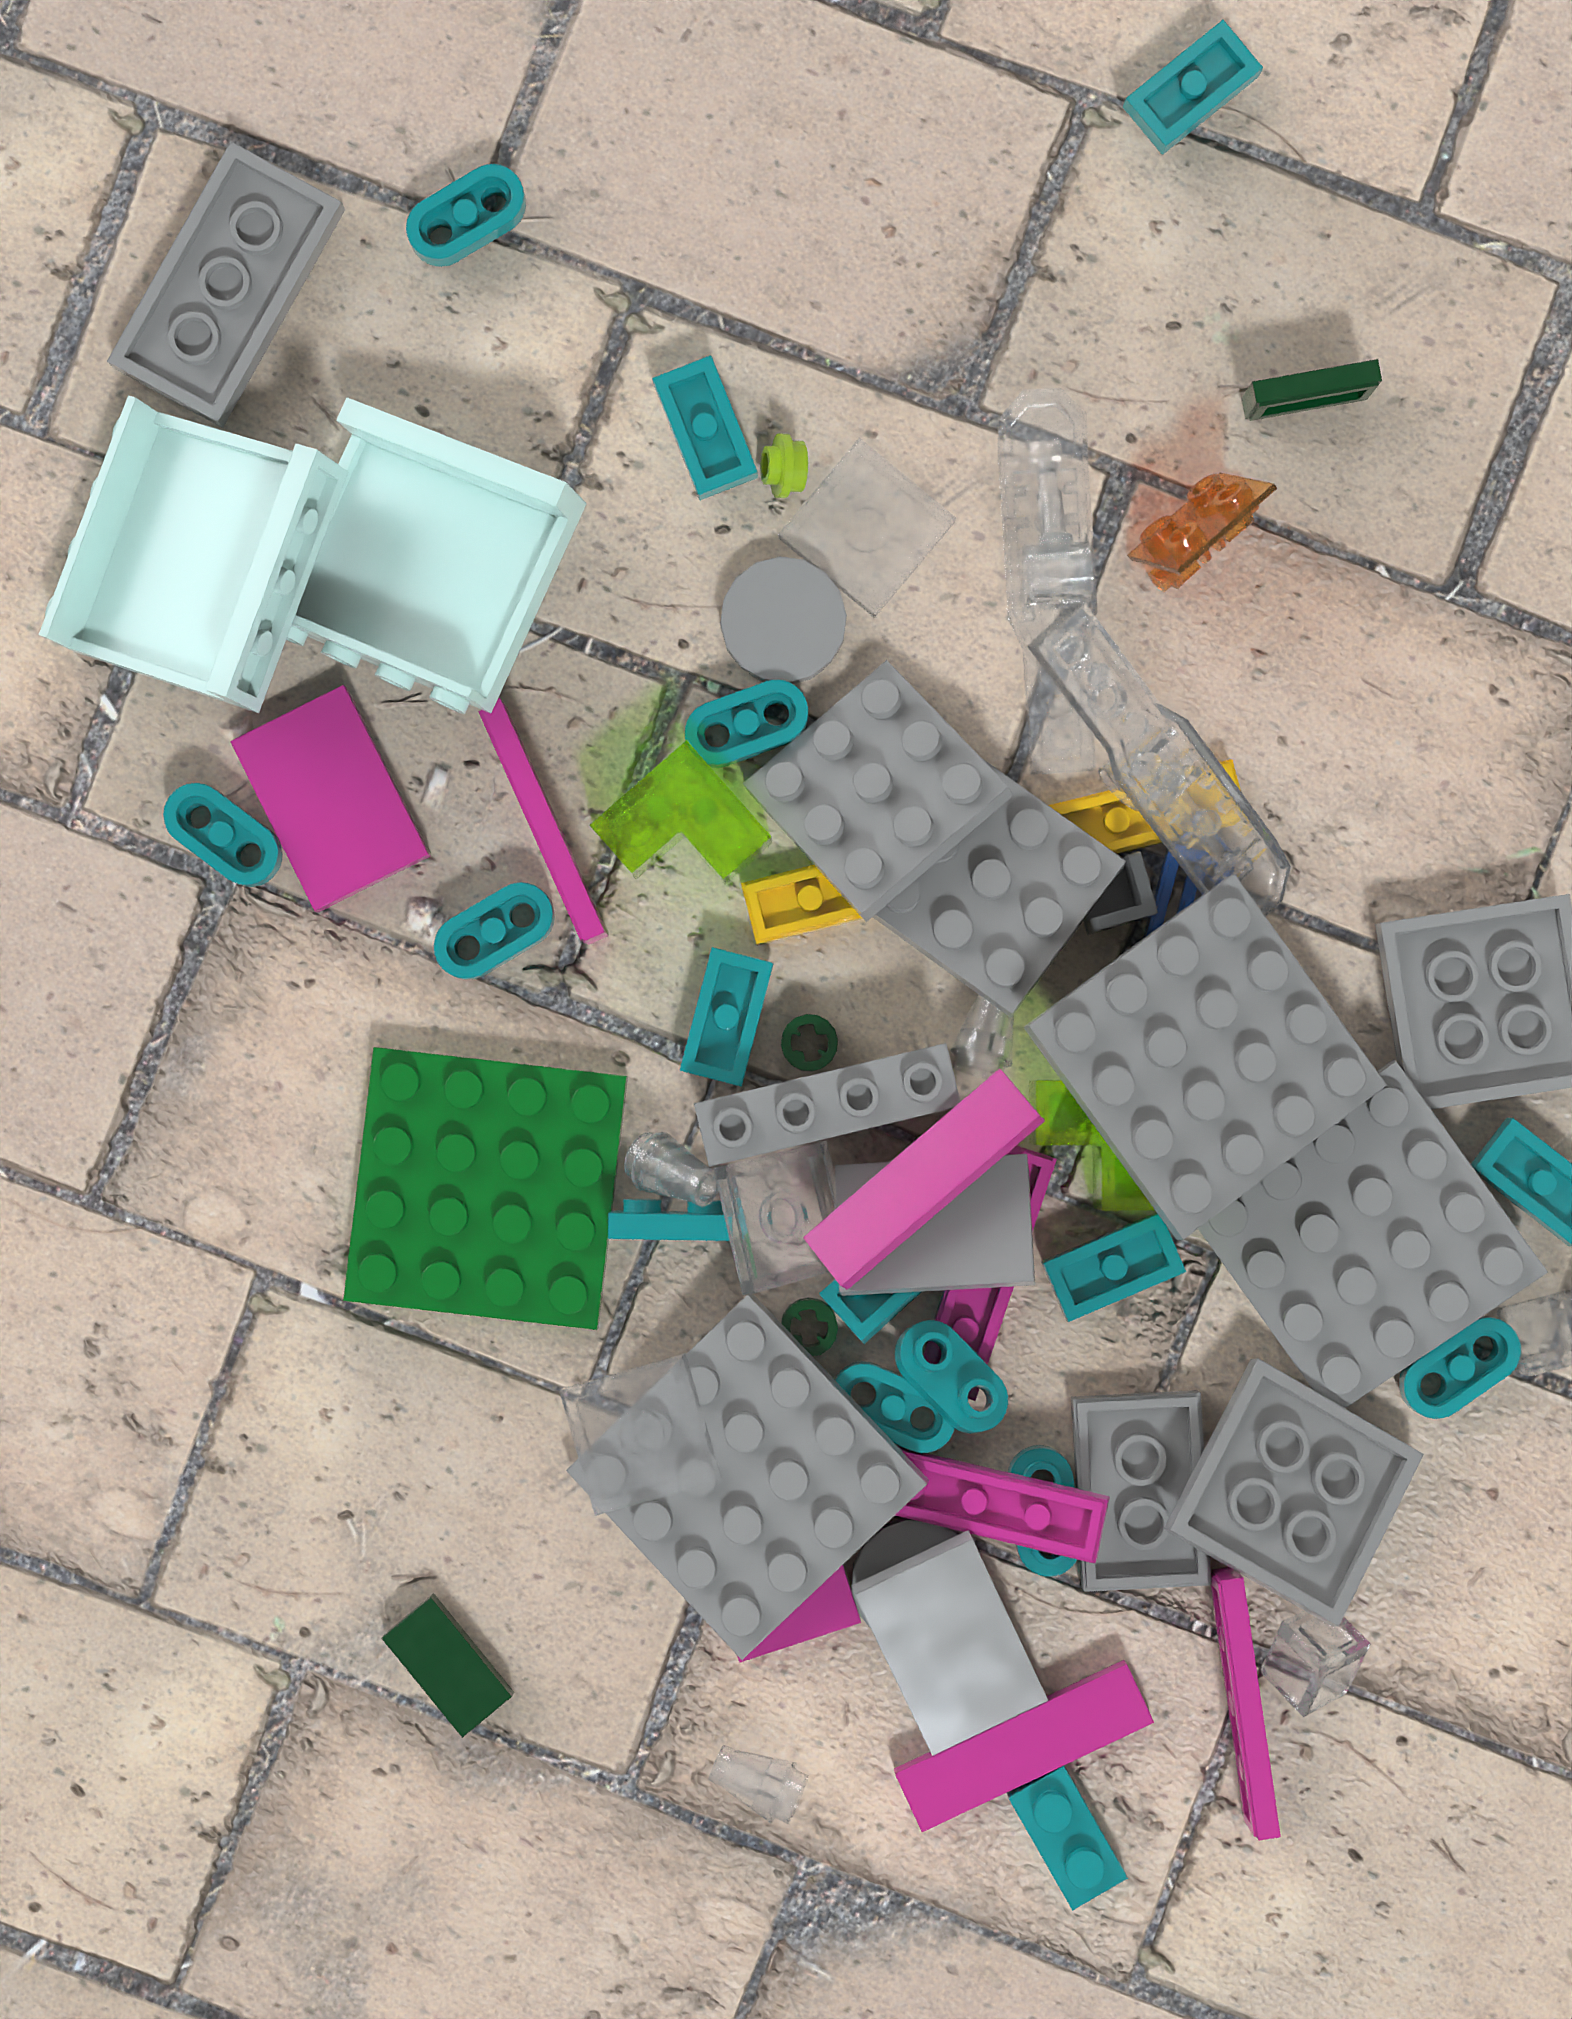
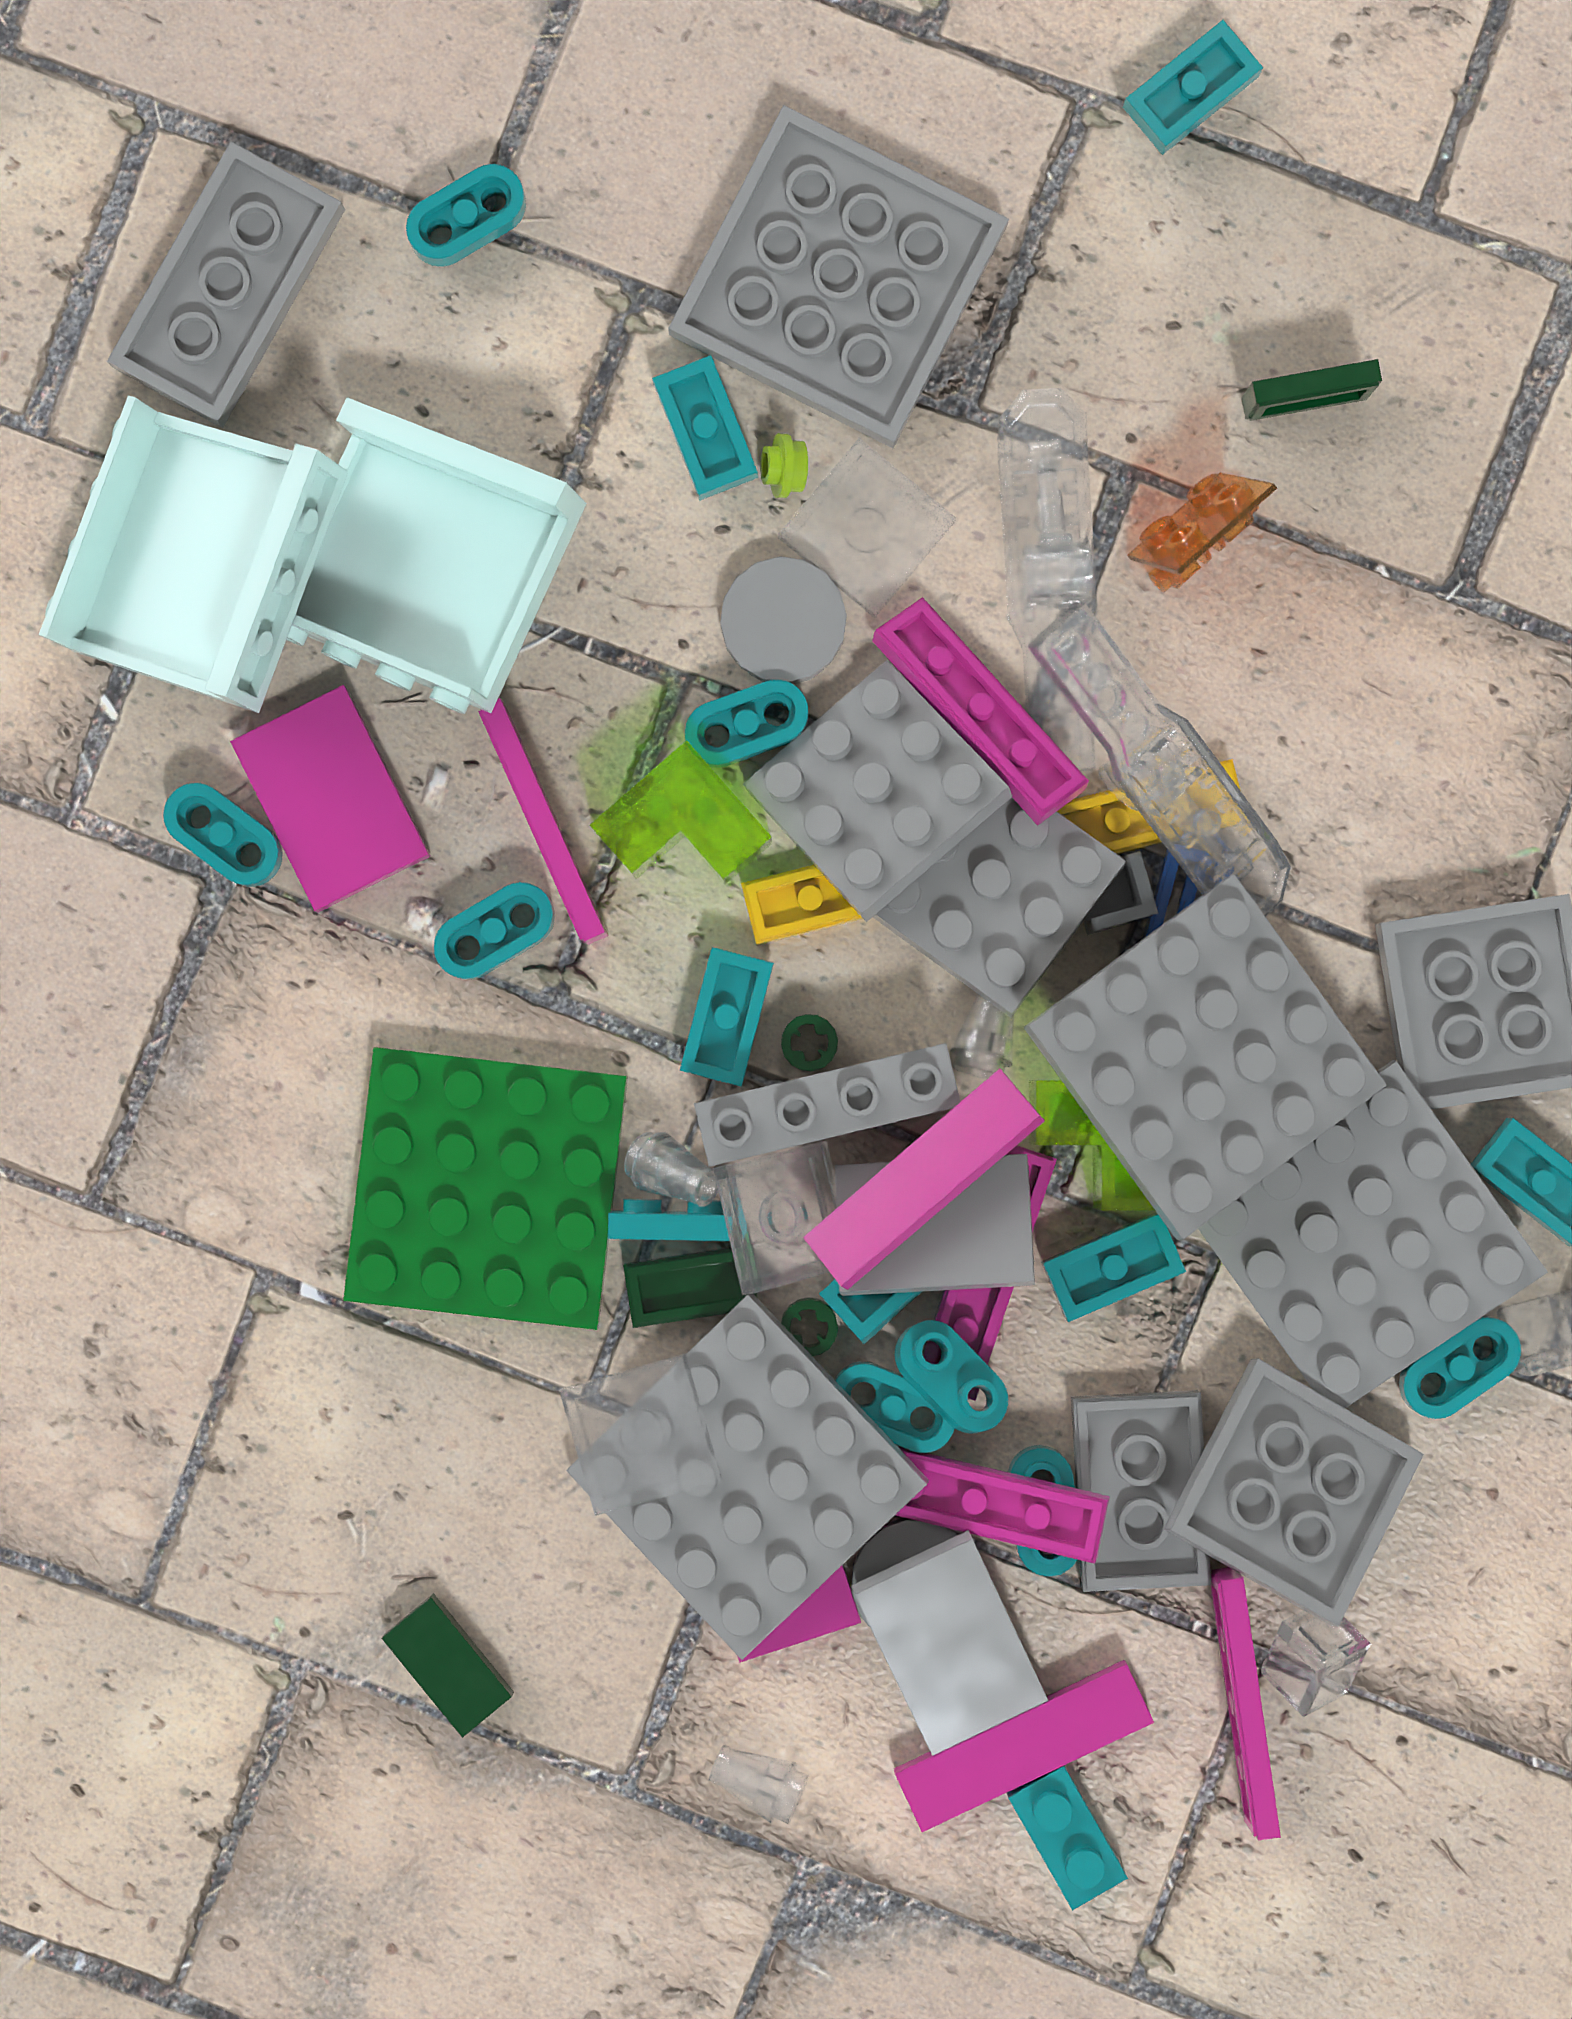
(682, 1287): none -> dark green tile
(838, 276): none -> light grey plate
(980, 710): none -> dark pink tile

